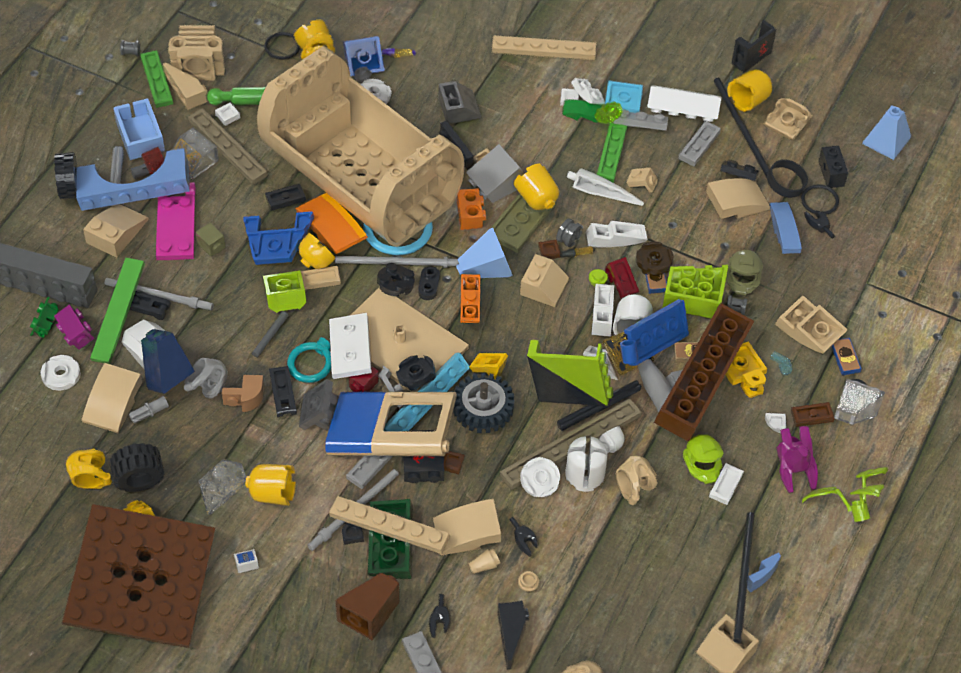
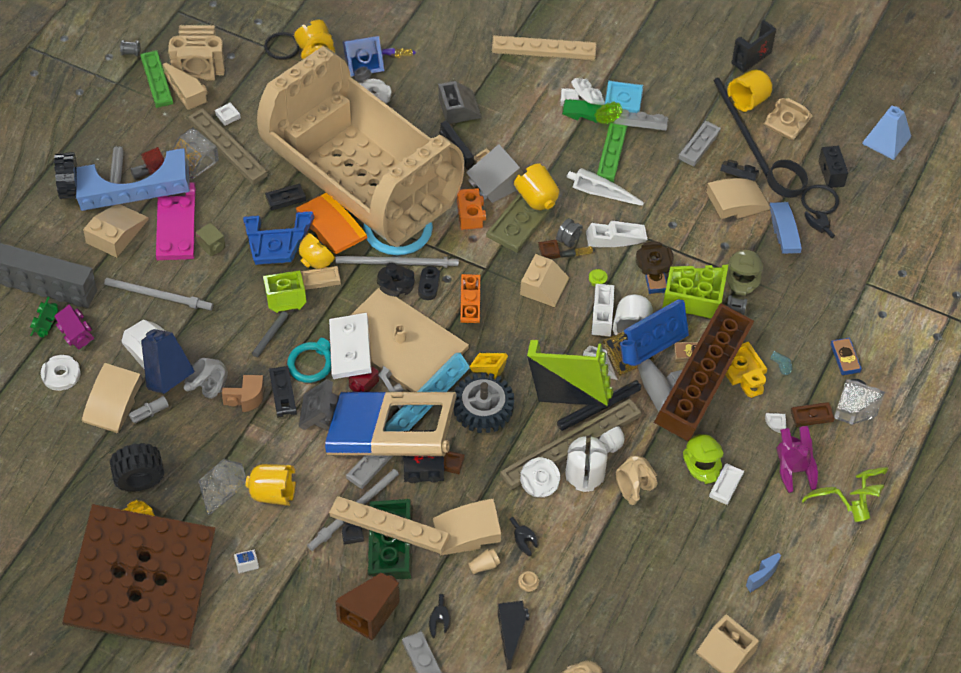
(84, 466): yellow helmet -> none
(117, 311): bright green tile -> none
(139, 132): light blue piece -> none
(145, 304): black plate -> none
(237, 96): bright green piece -> none
(425, 374): black plate -> none
(485, 258): light blue slope -> none
(622, 276): dark red plate -> none
(642, 177): tan bracket -> none
(685, 102): white slope -> none
(743, 582): black piece -> none
(811, 325): tan slope -> none

